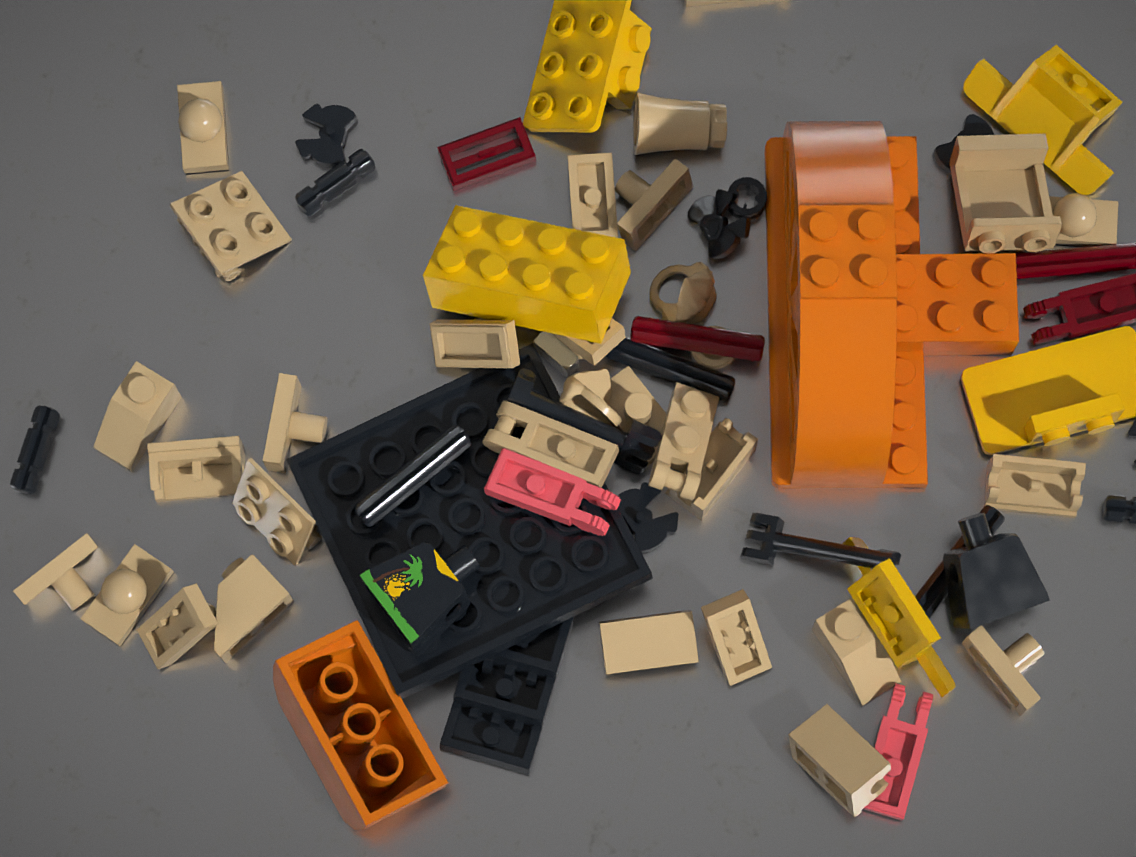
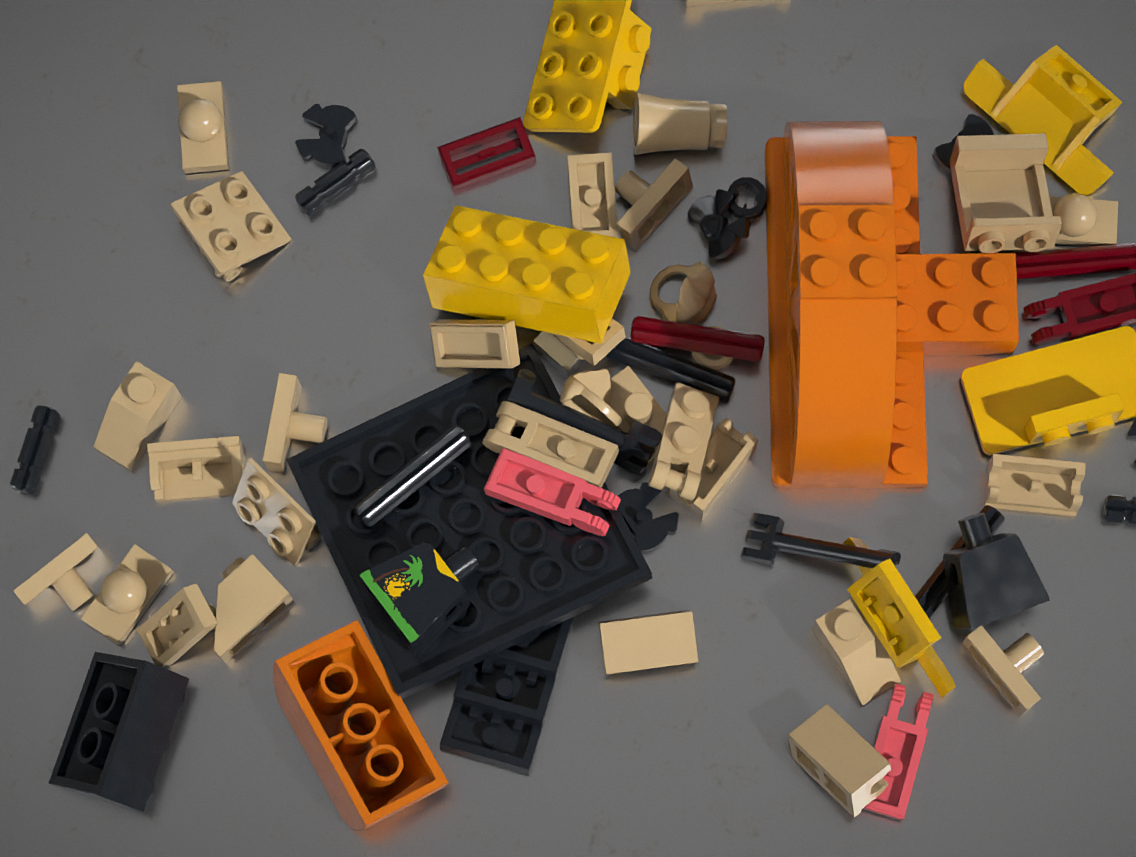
(119, 730): none -> black slope
(736, 637): tan tile -> none

